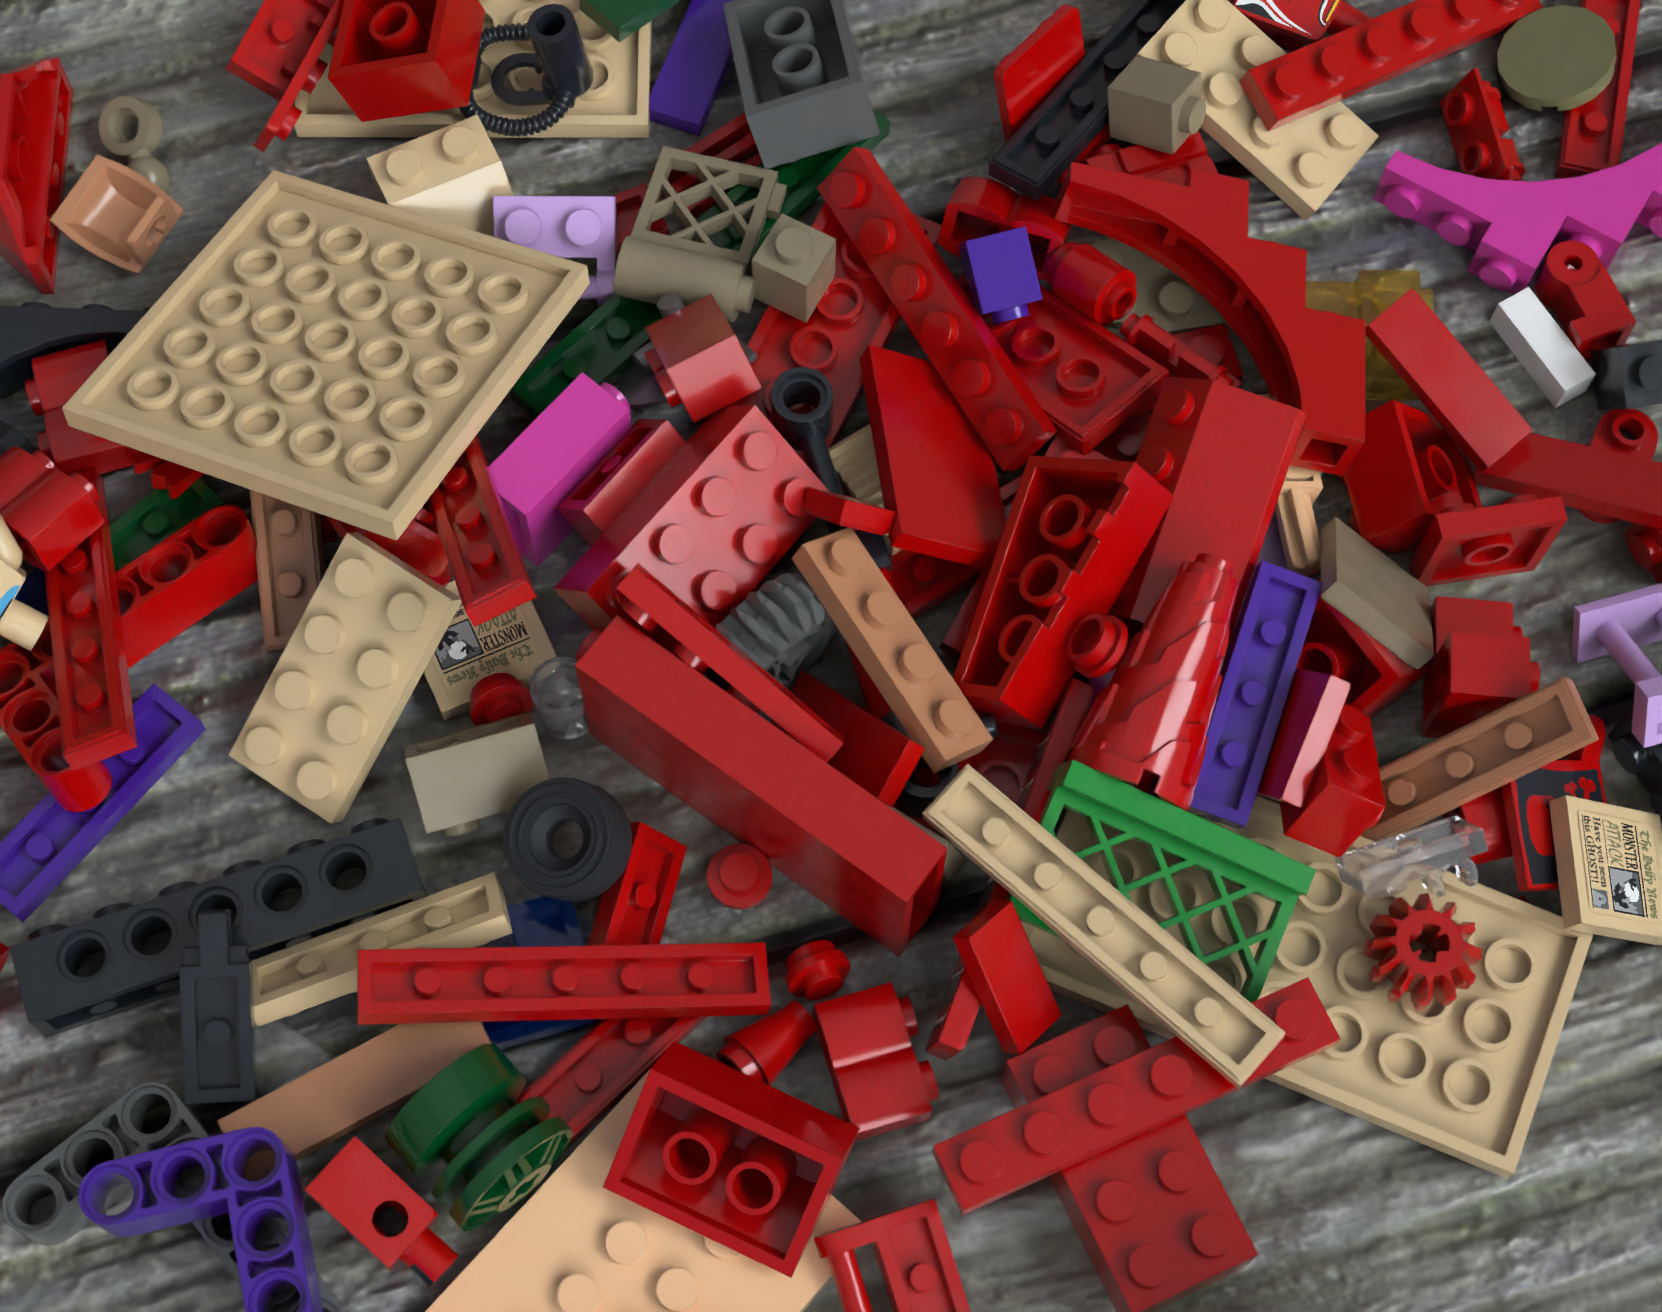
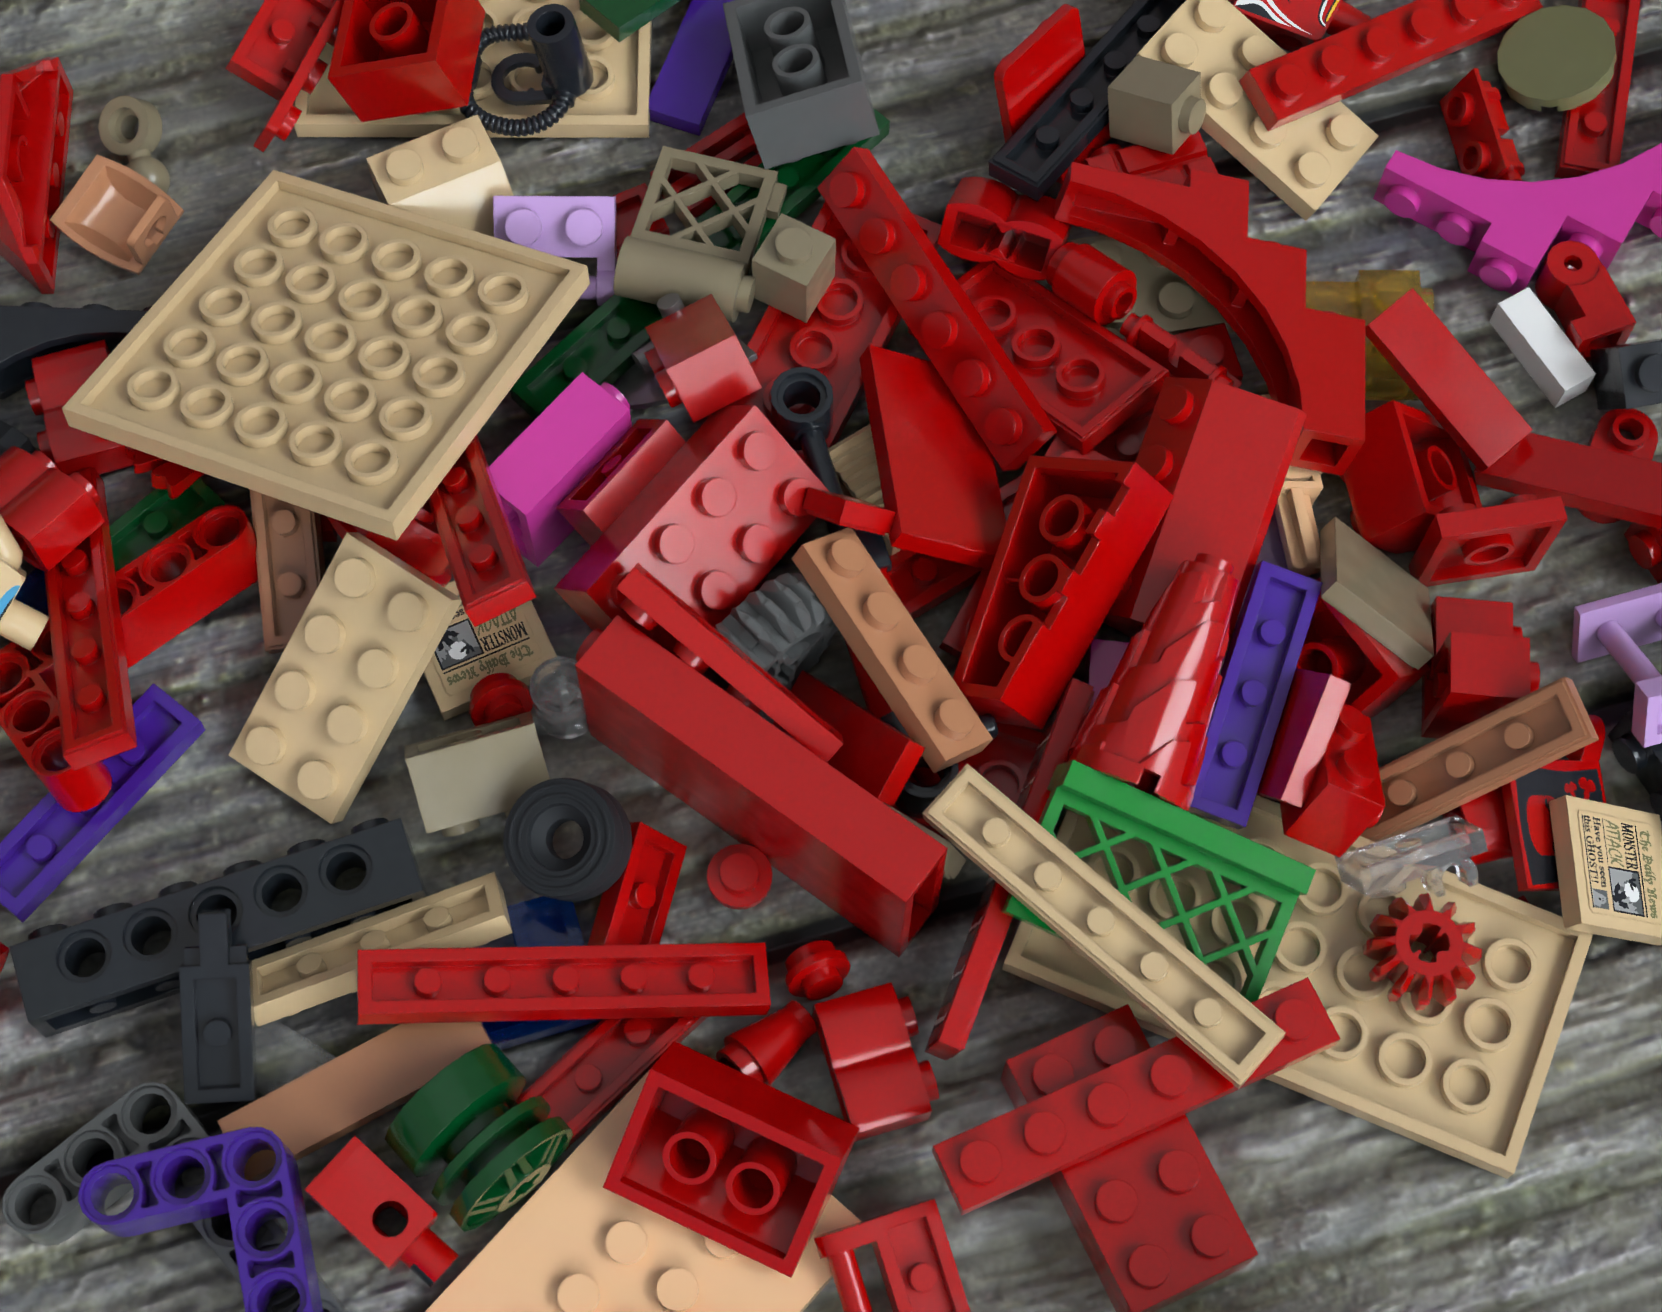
(1001, 274): dark purple brick -> none
(1007, 976): red tile -> none
(1097, 644): red plate -> none

